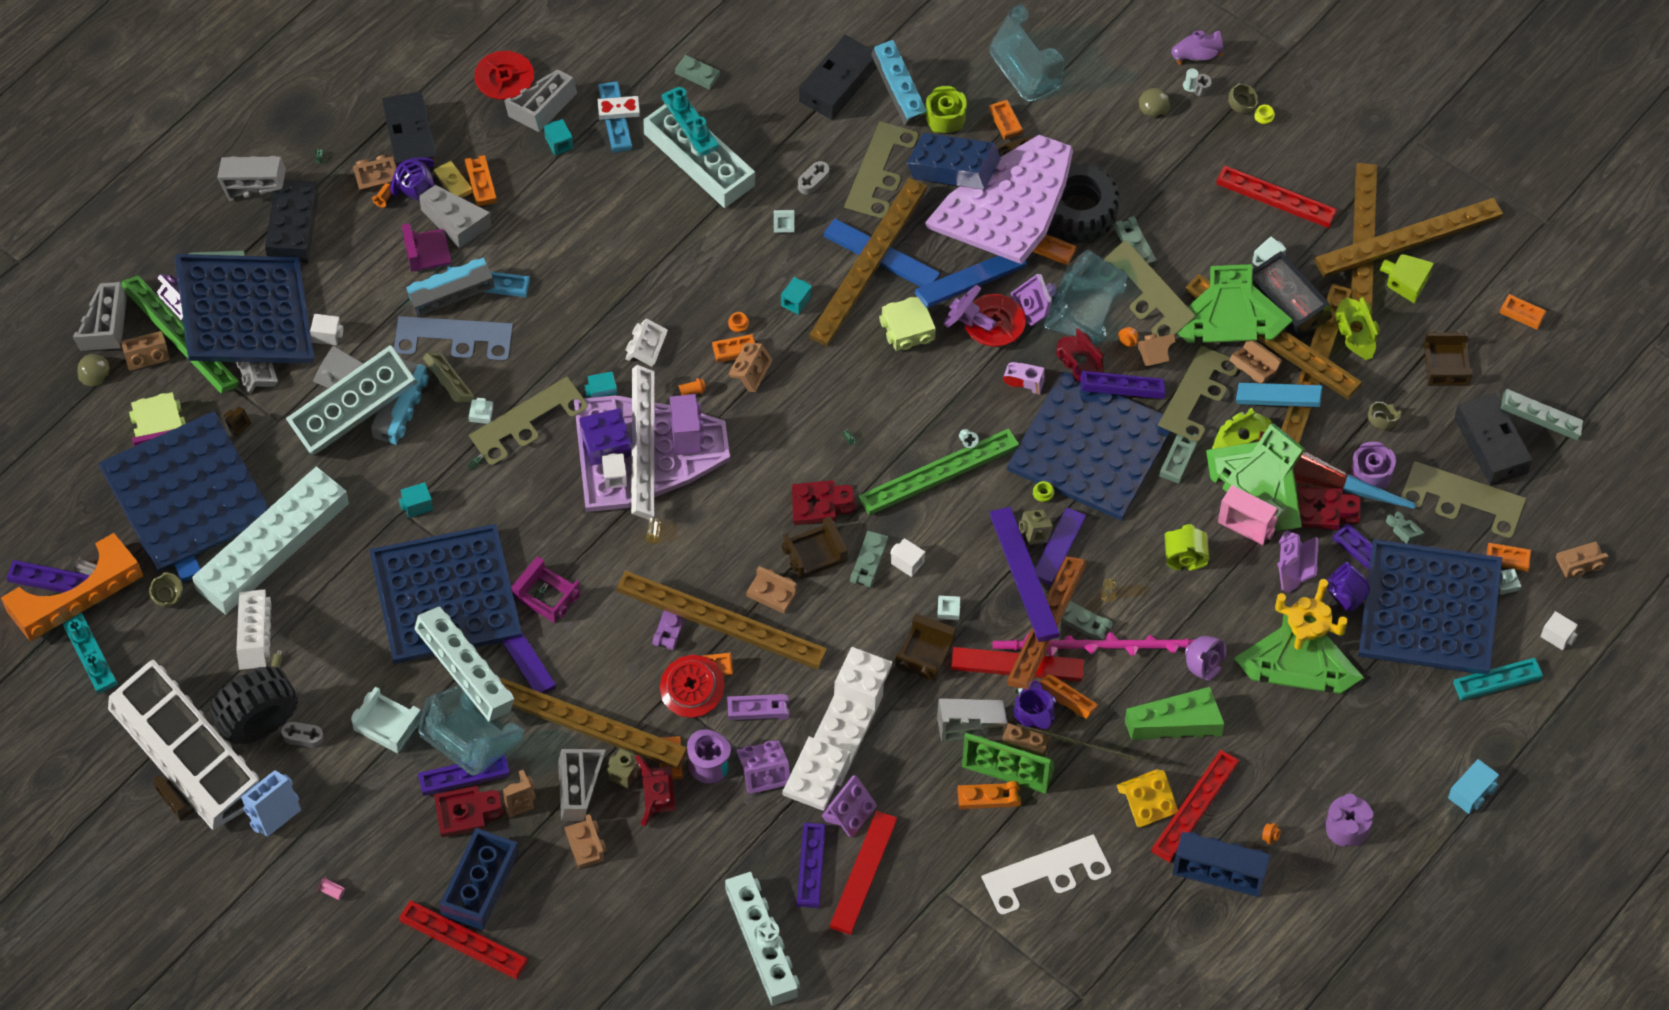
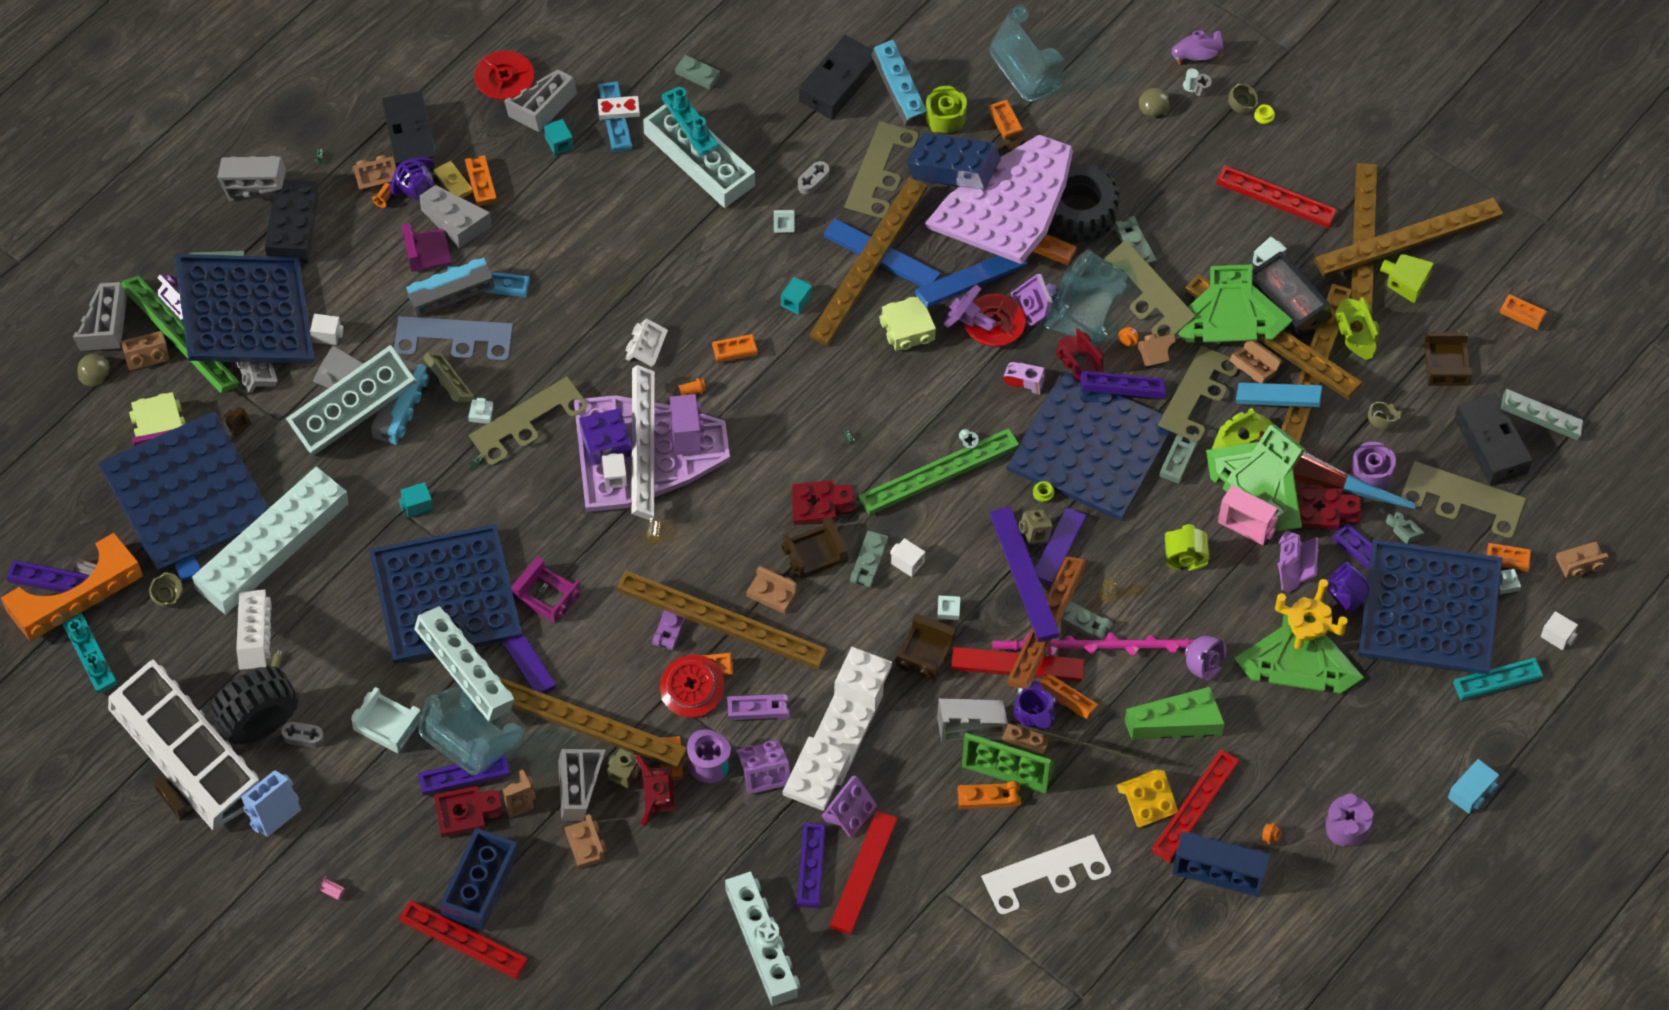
(601, 385): teal brick -> none
(738, 322): orange plate -> none
(751, 365): medium nougat bracket -> none

